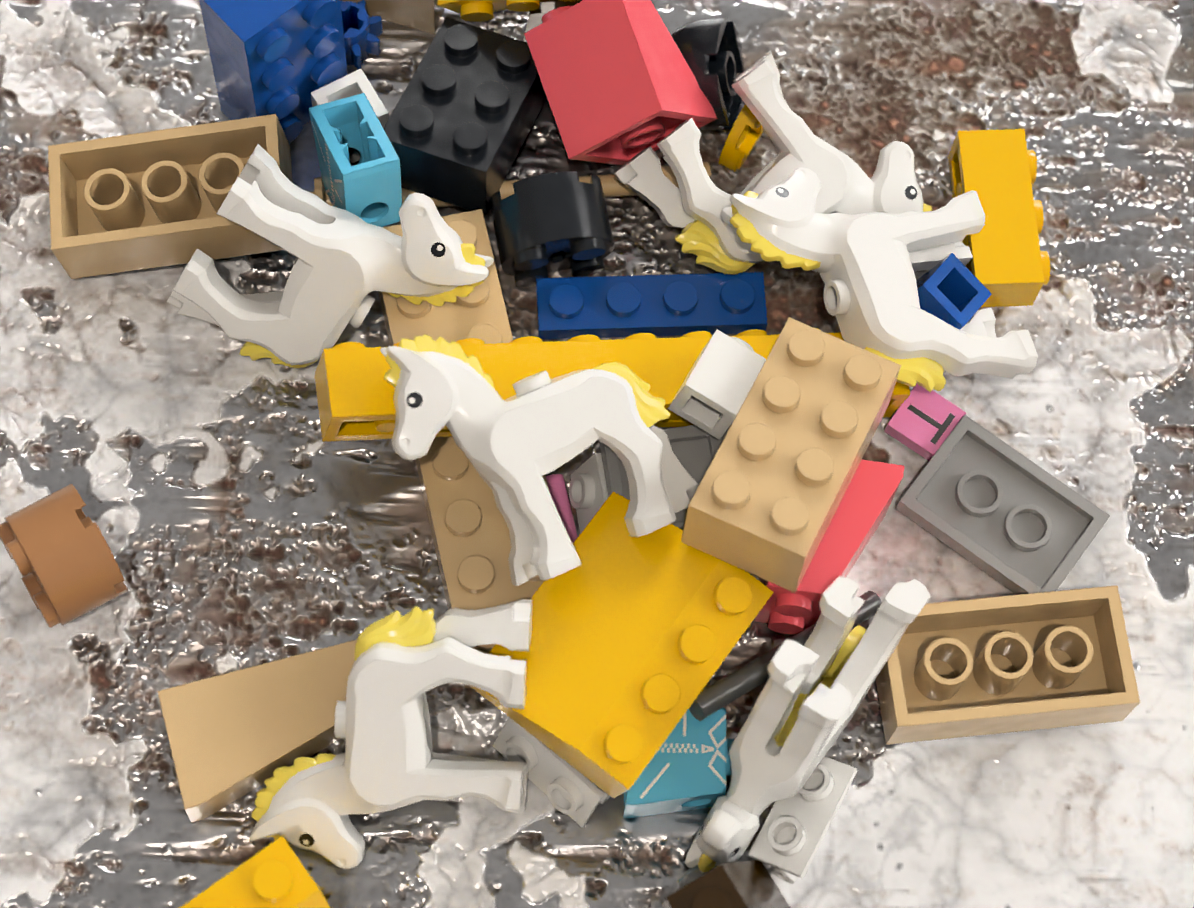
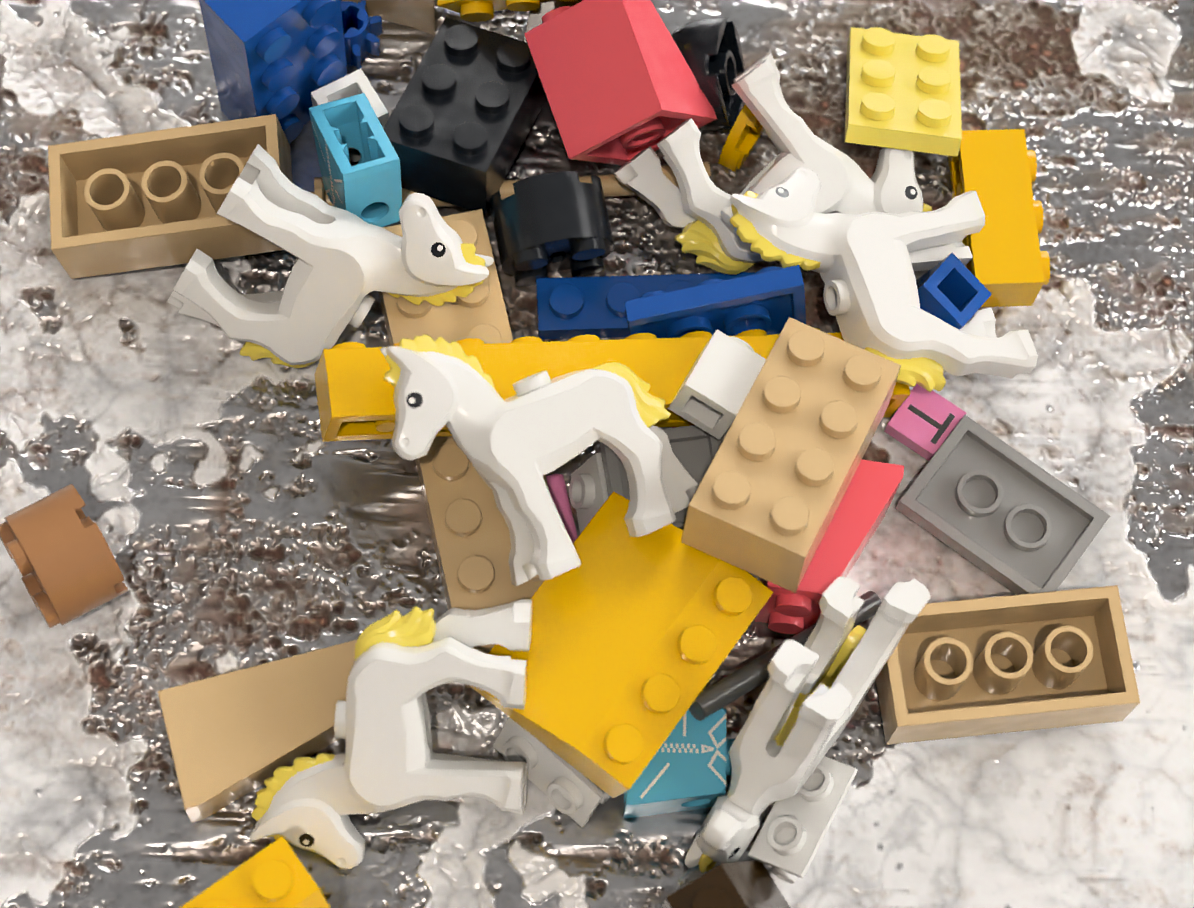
(729, 305): none -> blue plate
(903, 91): none -> light yellow plate

